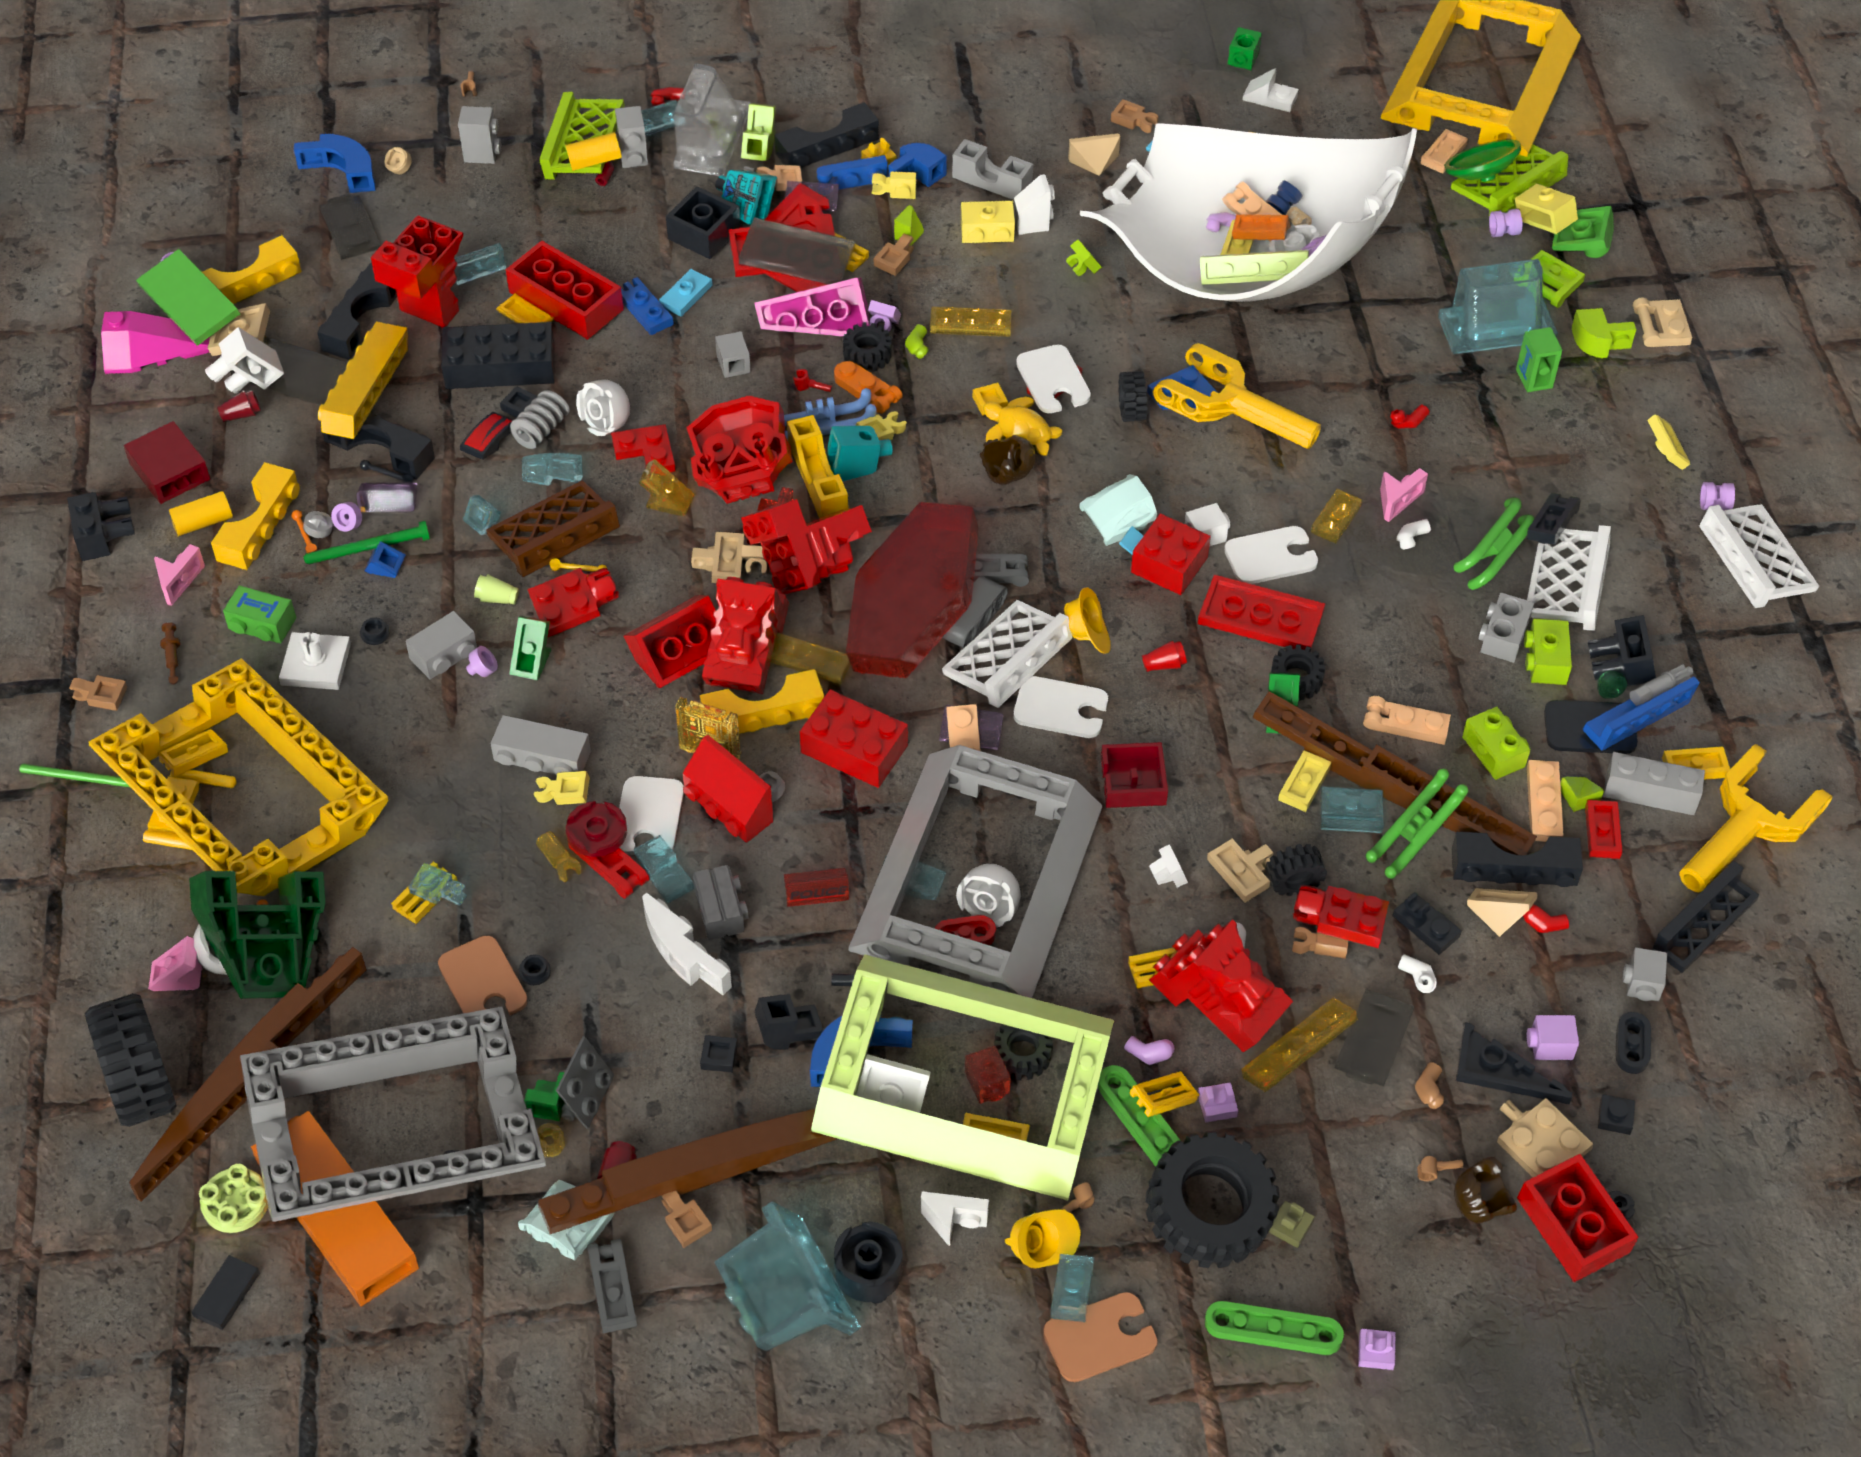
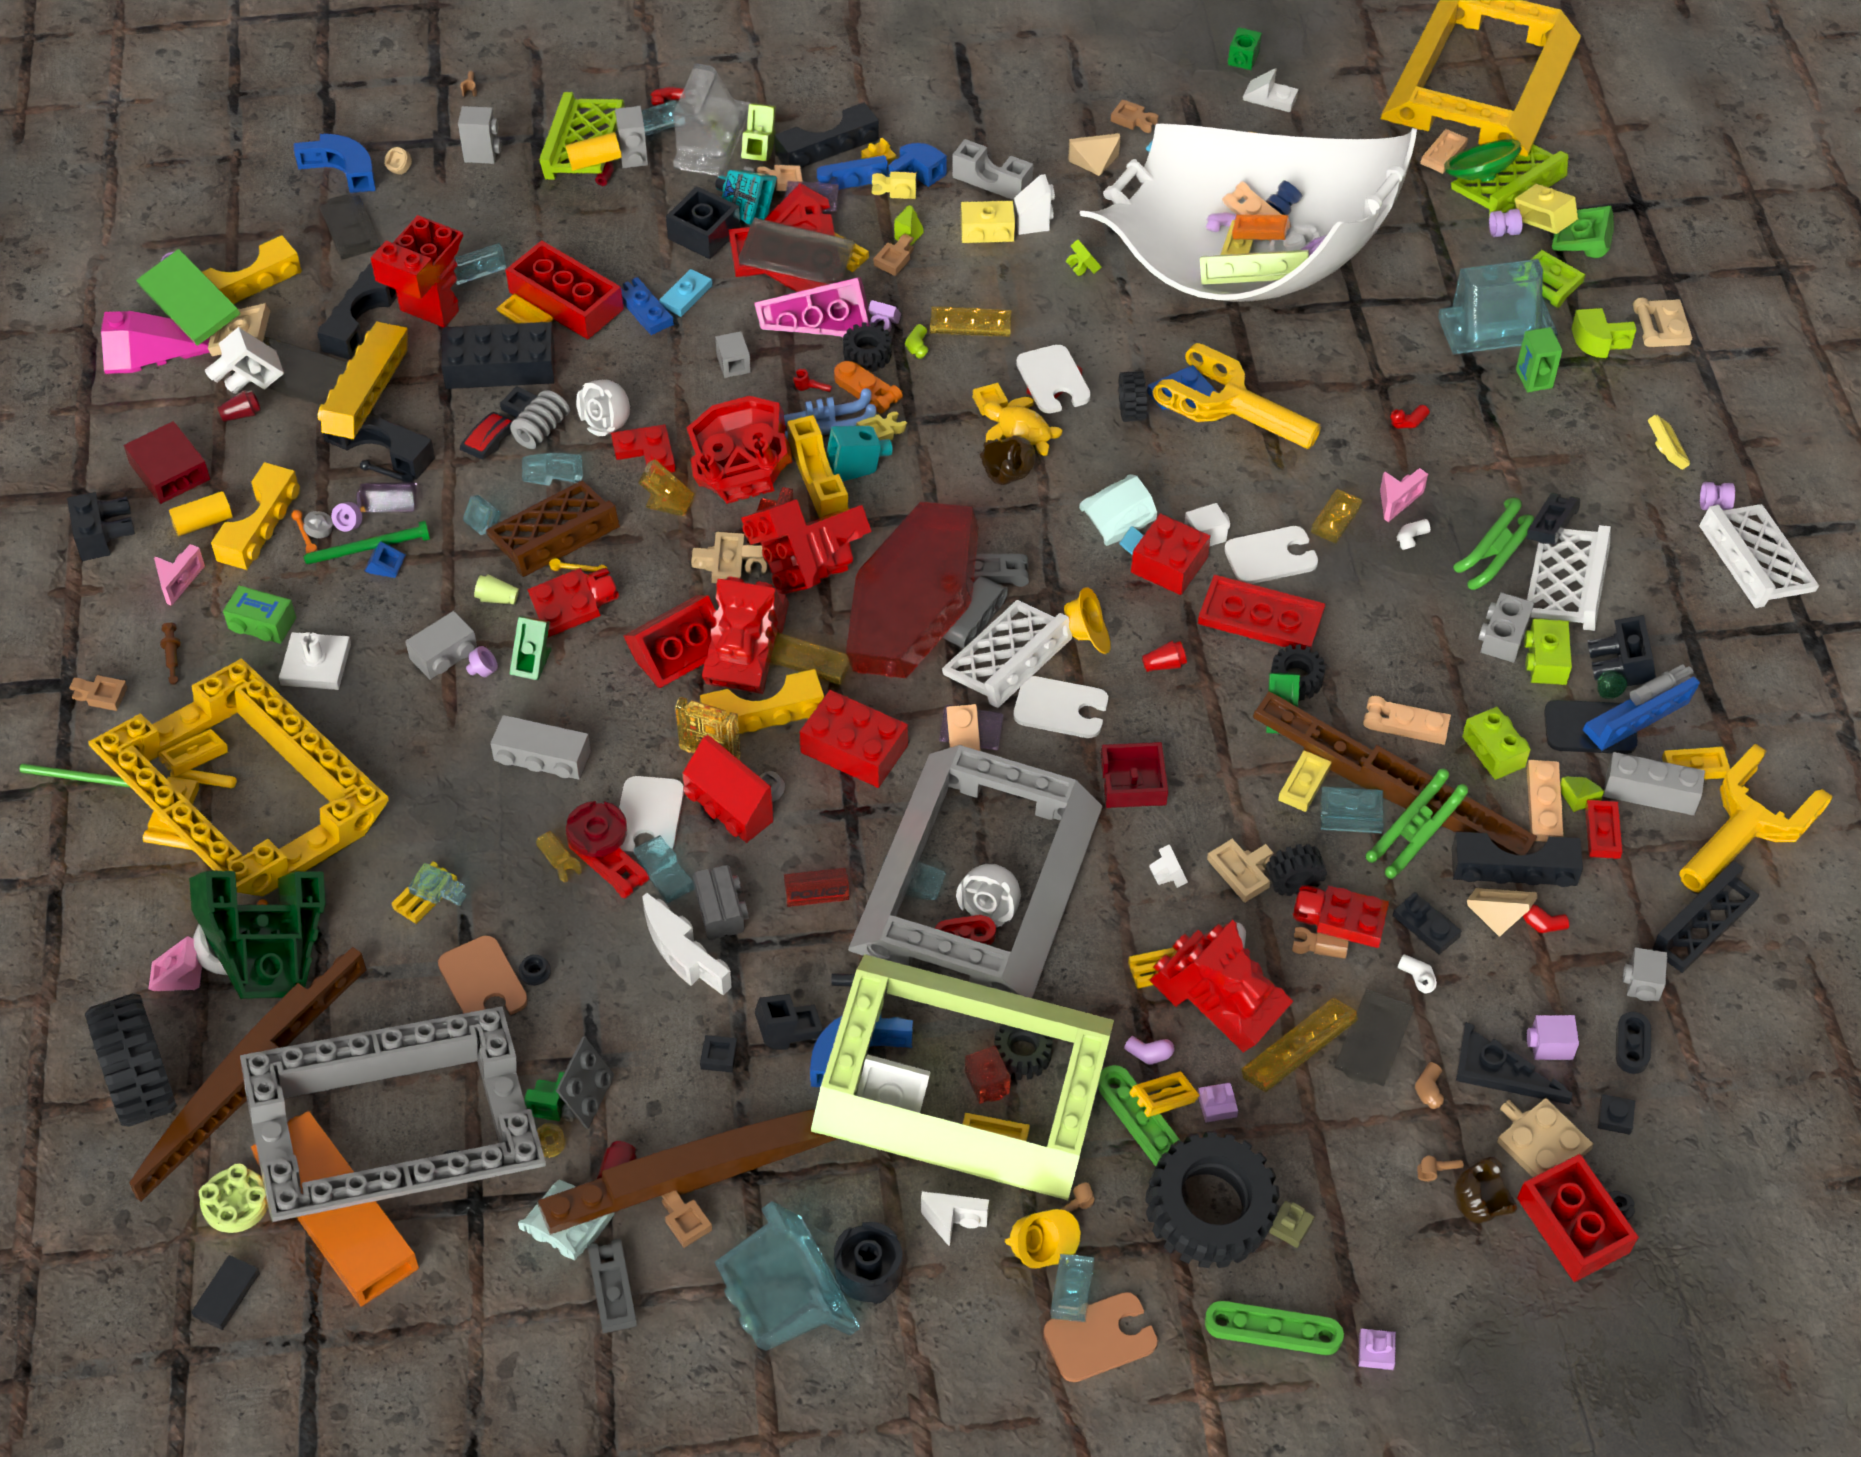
(374, 631): black plate -> none
(566, 789): light yellow plate -> none
(1301, 214): tan piece -> none

